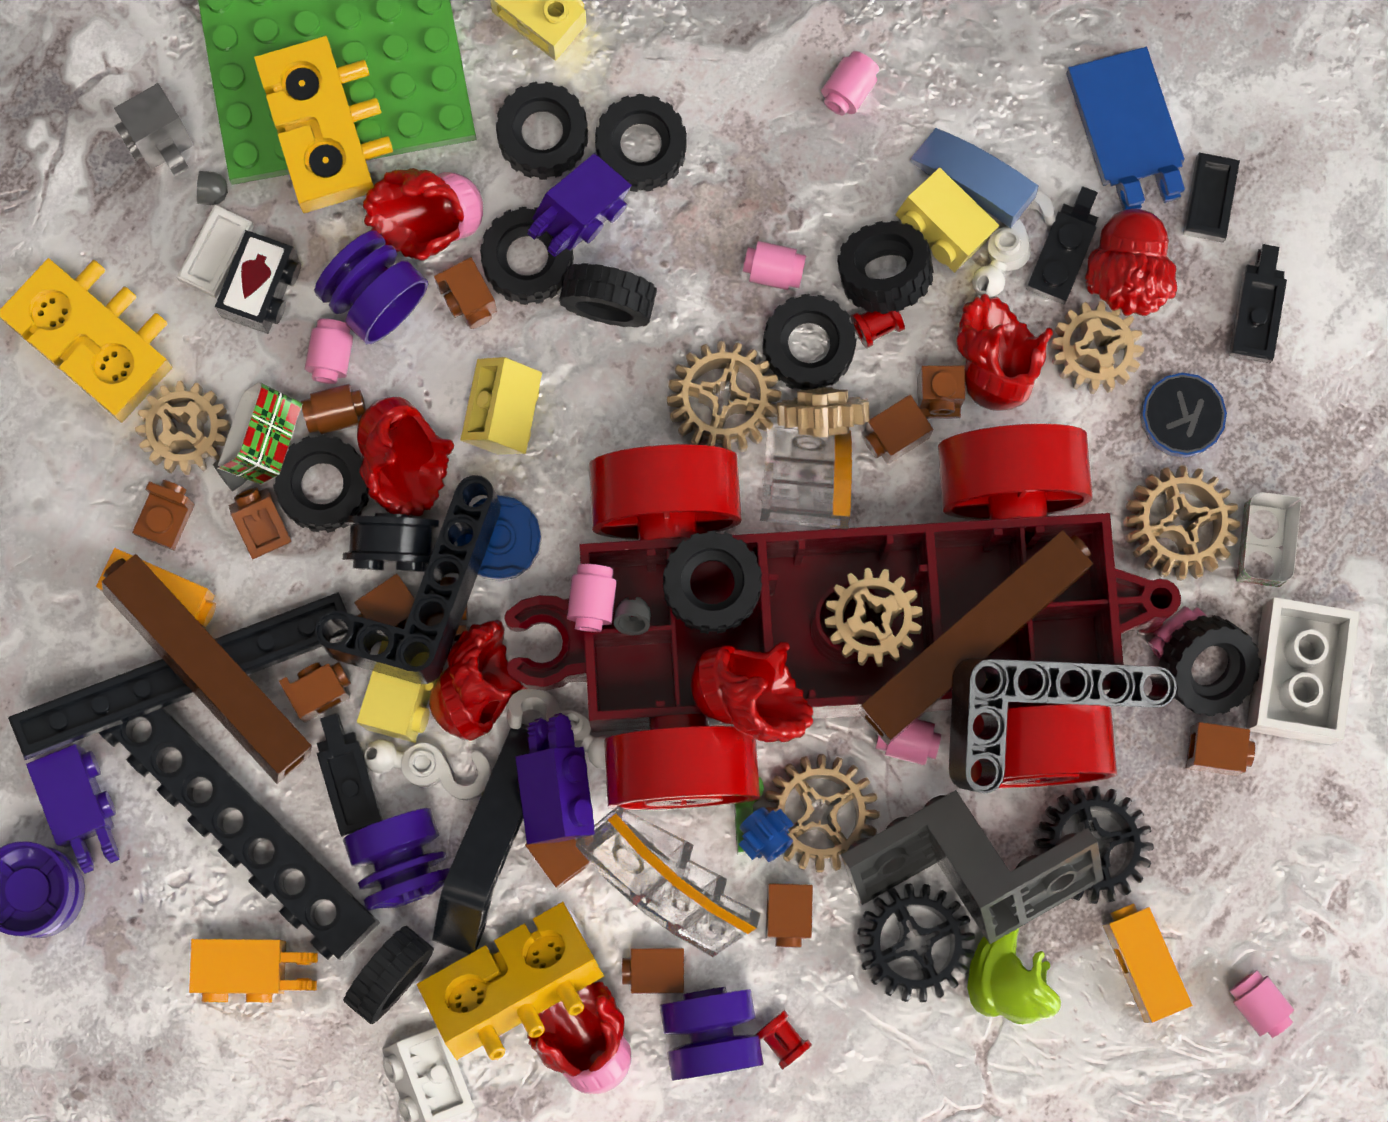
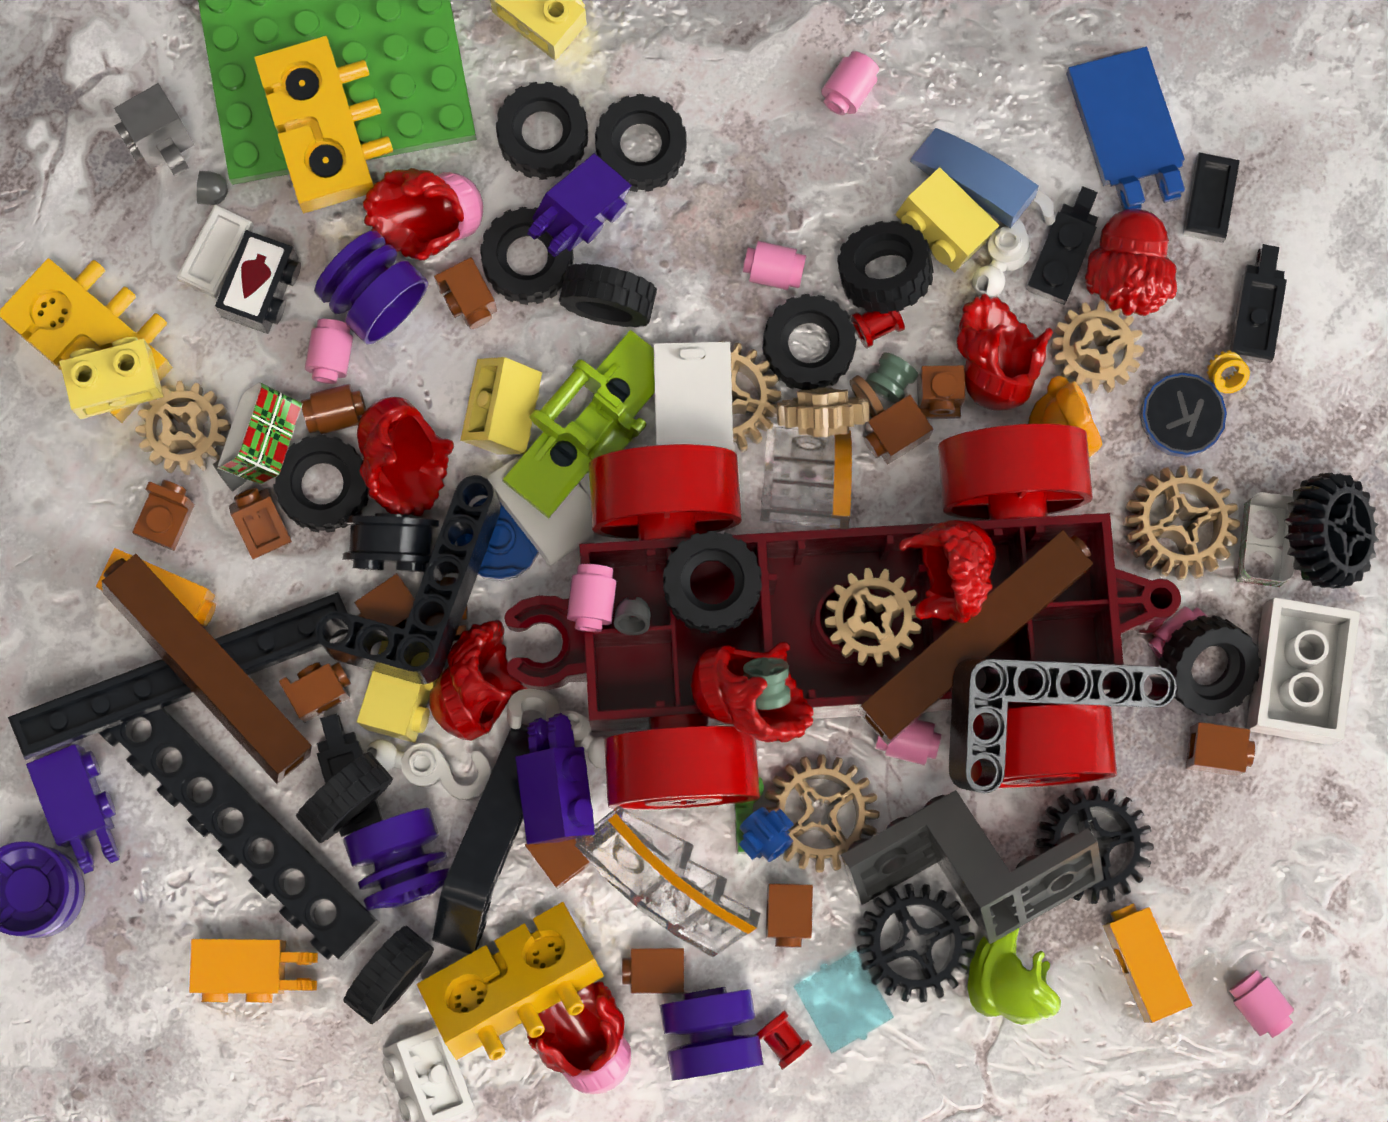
(111, 377): none -> light yellow brick
(344, 797): none -> black tyre
(553, 536): none -> white container
(606, 425): none -> lime piece
(693, 394): none -> white container
(774, 672): none -> sand green wheel
(843, 1002): none -> clear light blue piece
(863, 390): none -> medium nougat piece
(892, 377): none -> sand green wheel
(958, 568): none -> red hair
(1066, 406): none -> light orange piece
(1222, 362): none -> yellow bush
(1331, 530): none -> black gear

